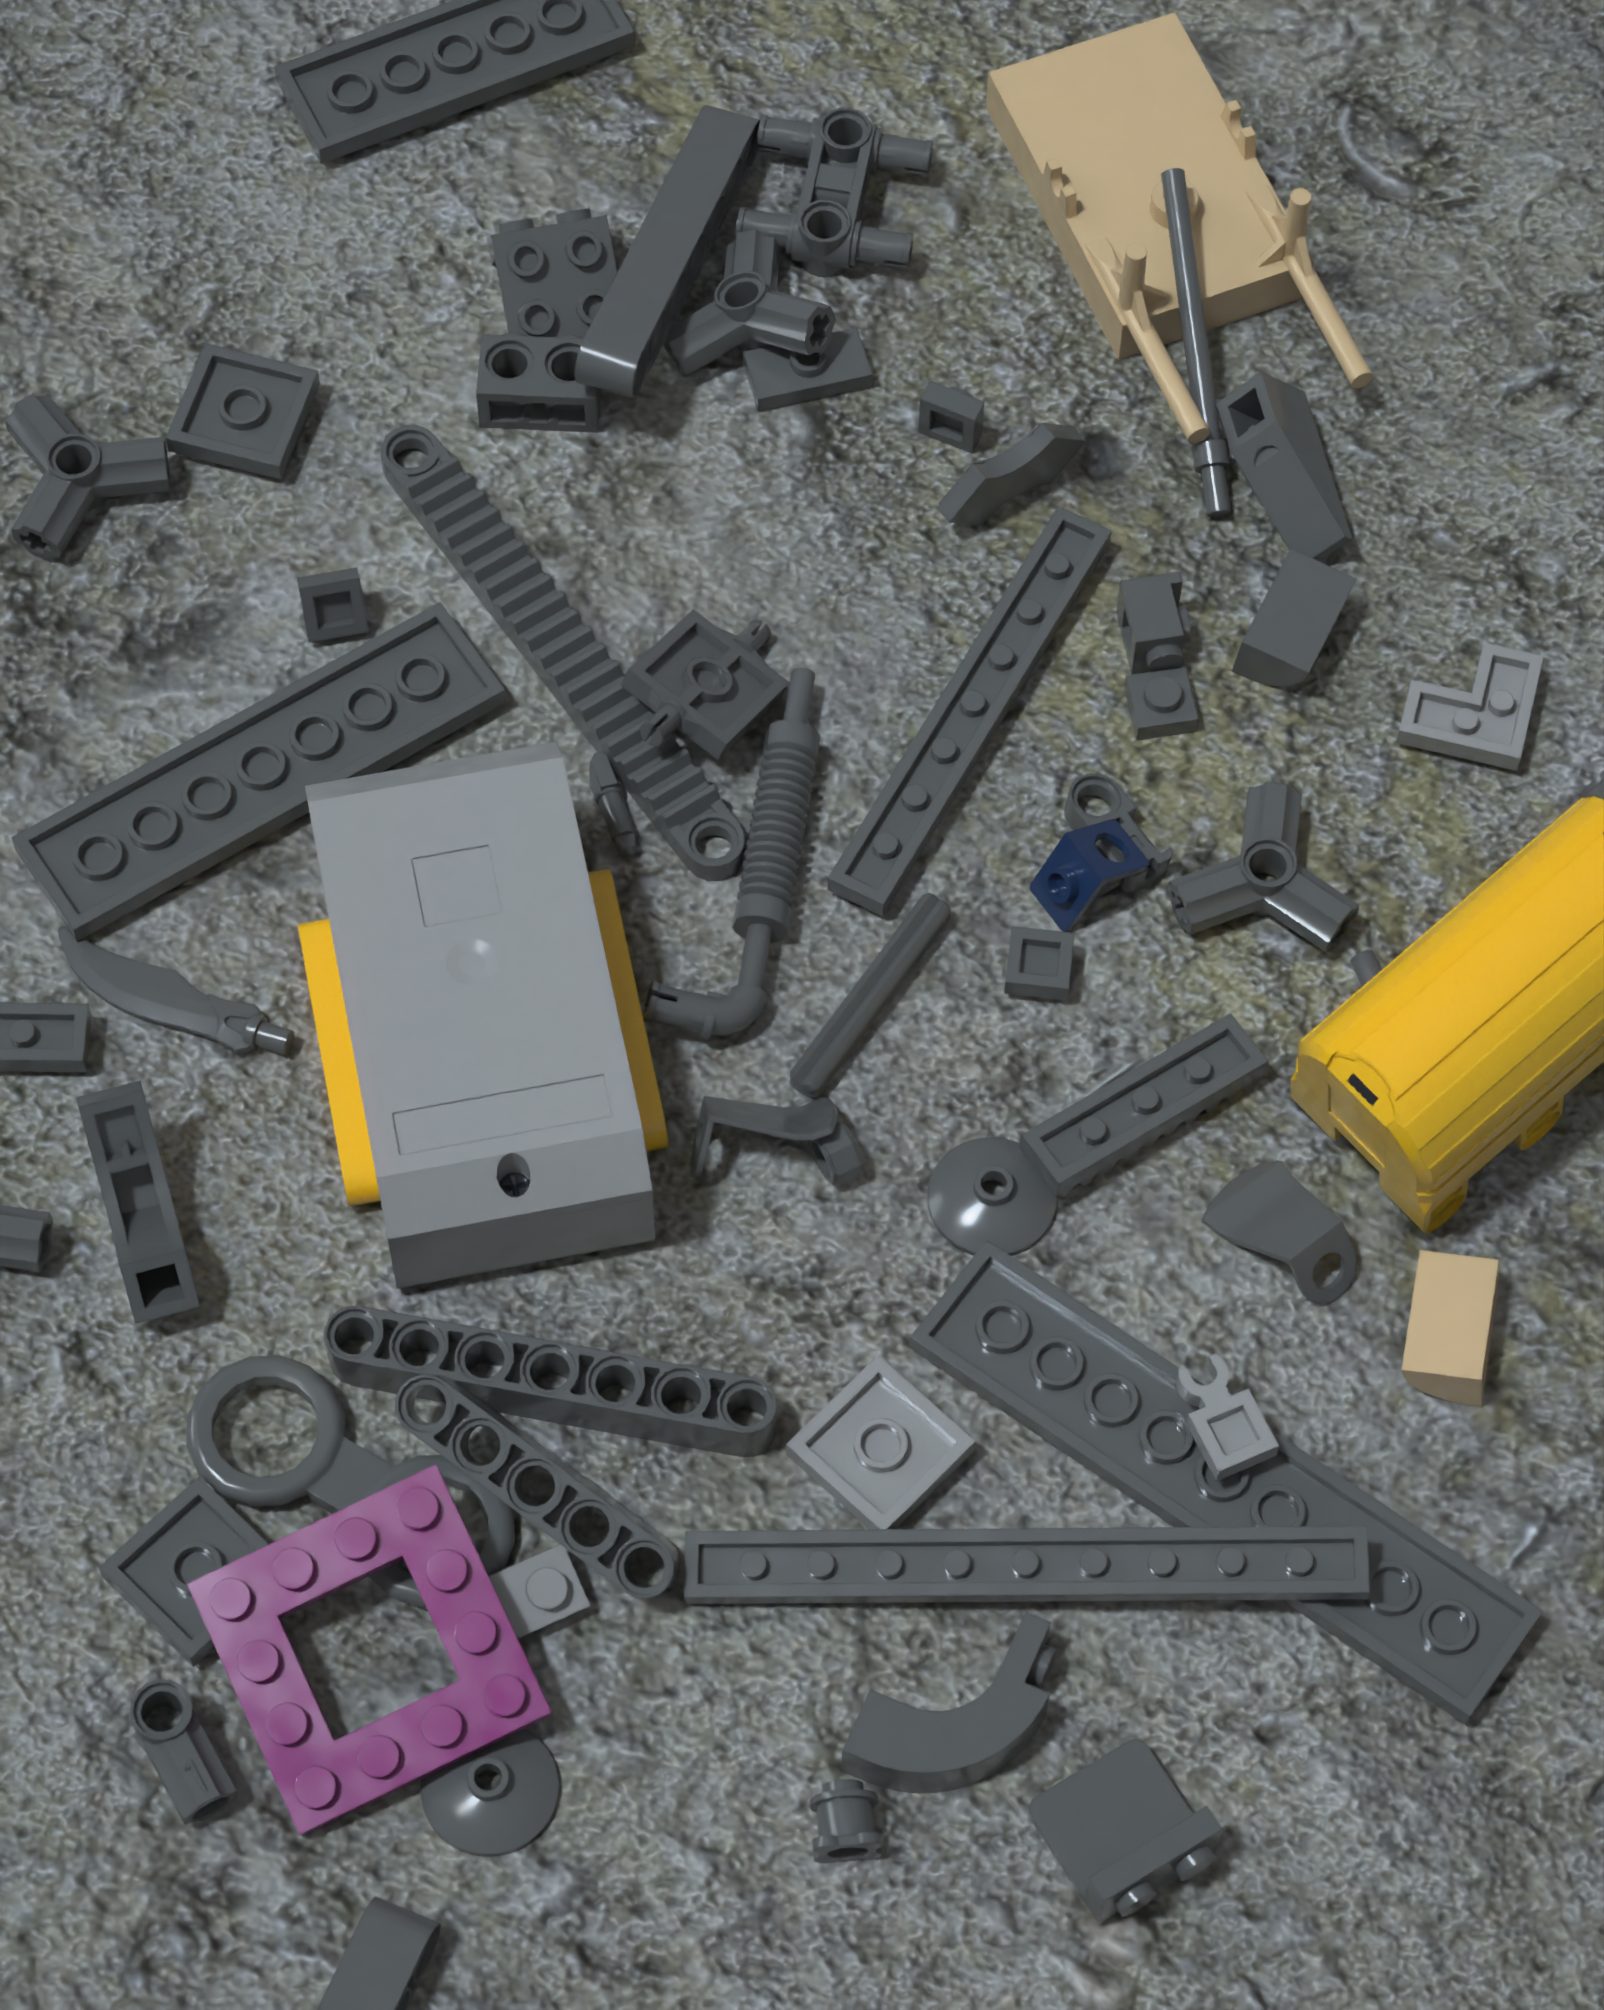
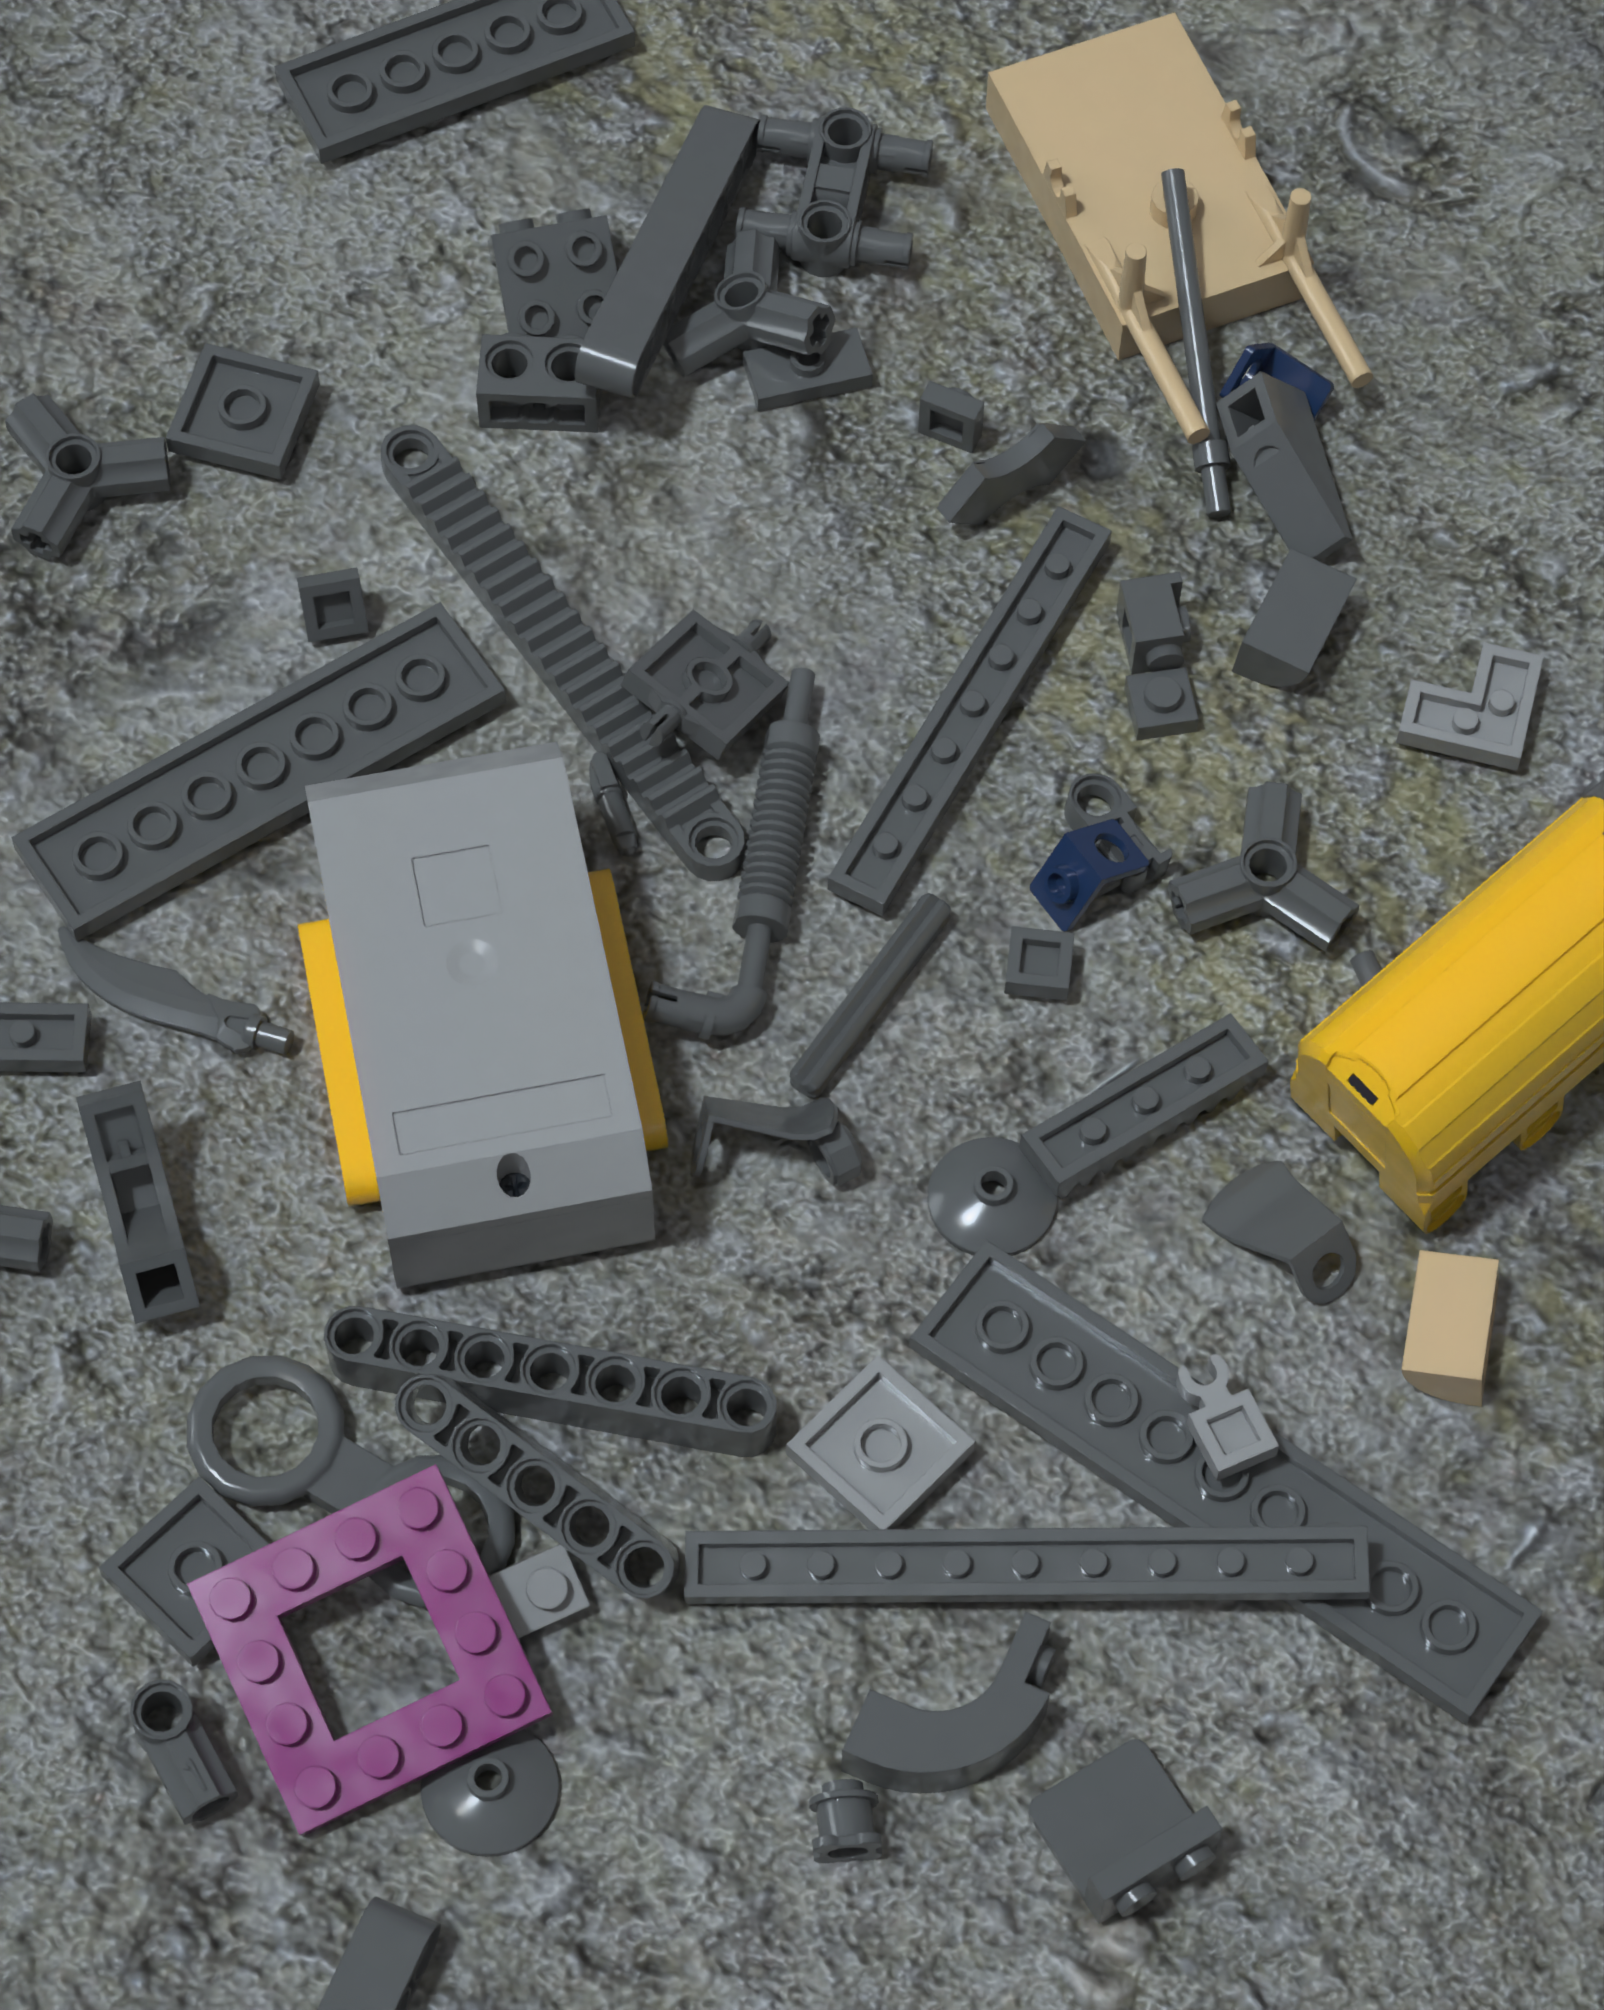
(1282, 366): none -> dark blue bracket

